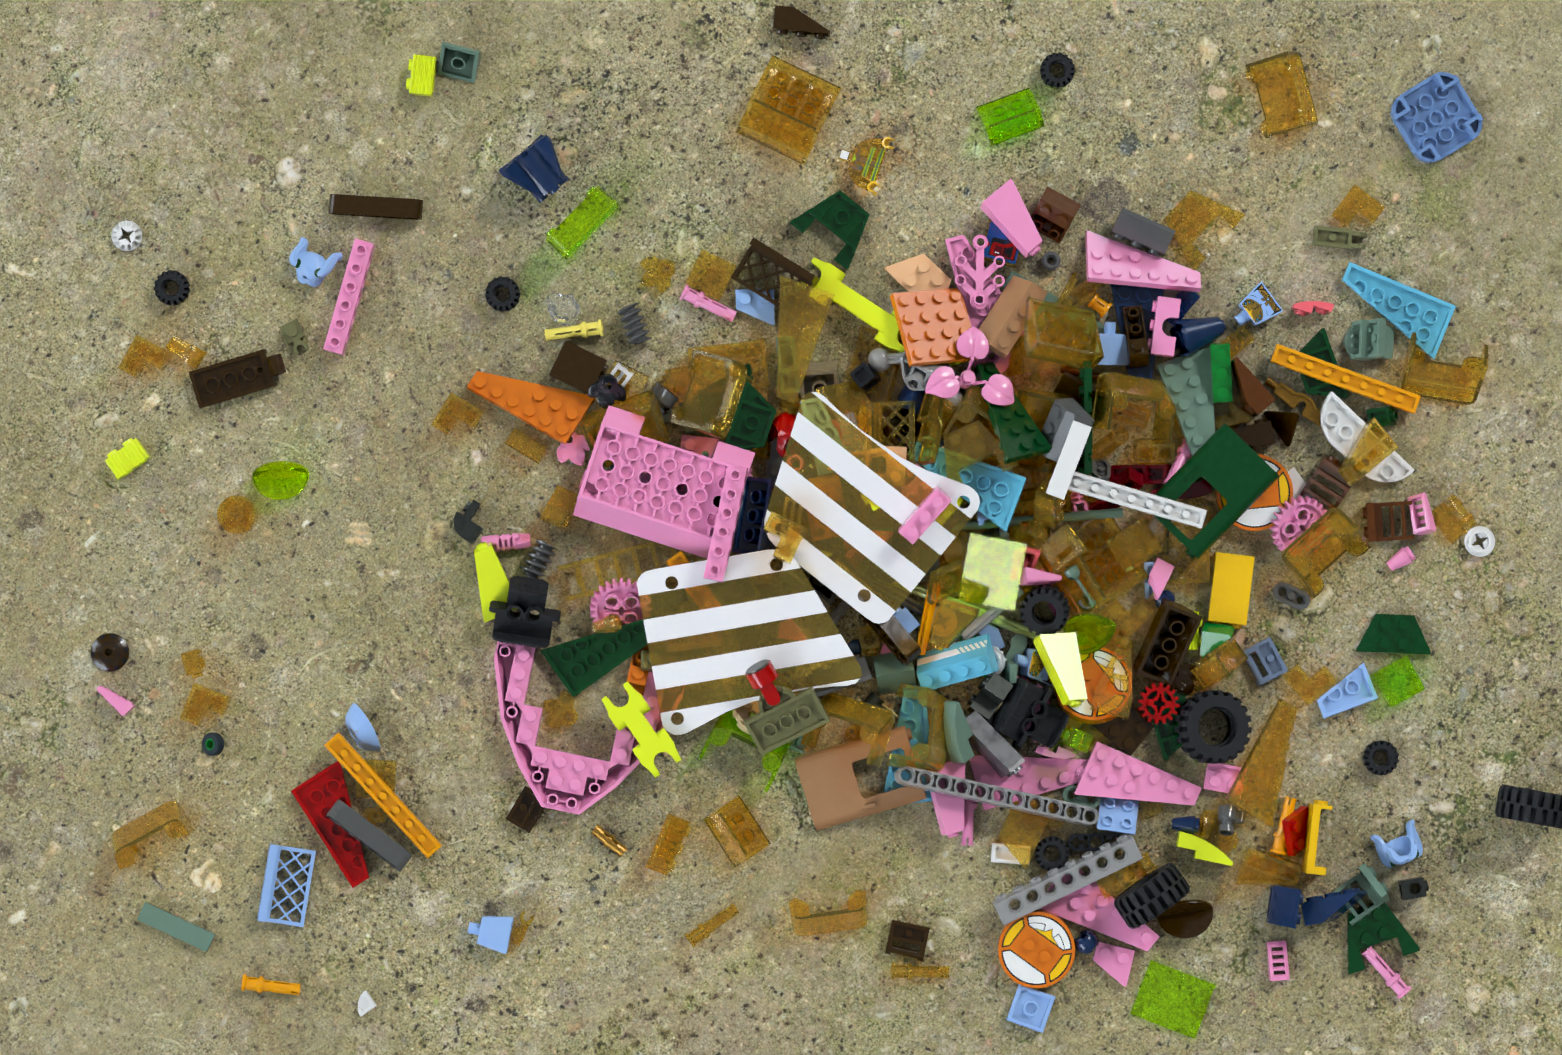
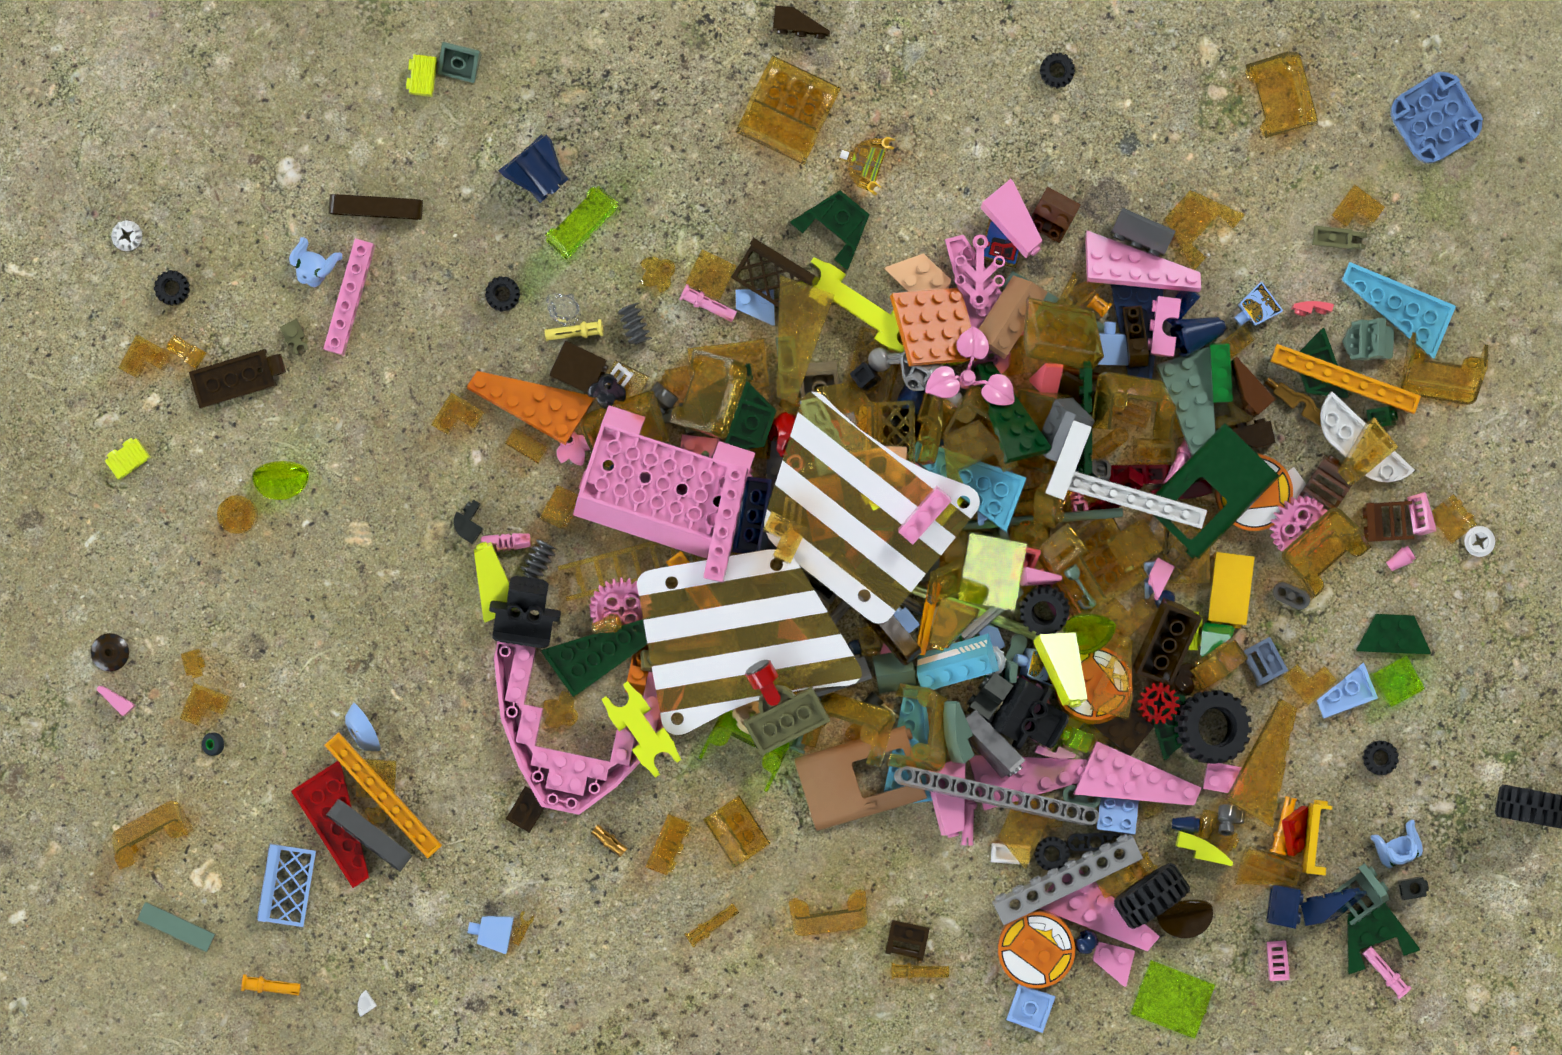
(1010, 116): clear neon green slope -> none
(1047, 378): none -> coral slope
(1055, 256): flat silver plate -> none
(1284, 424): dark brown piece -> none

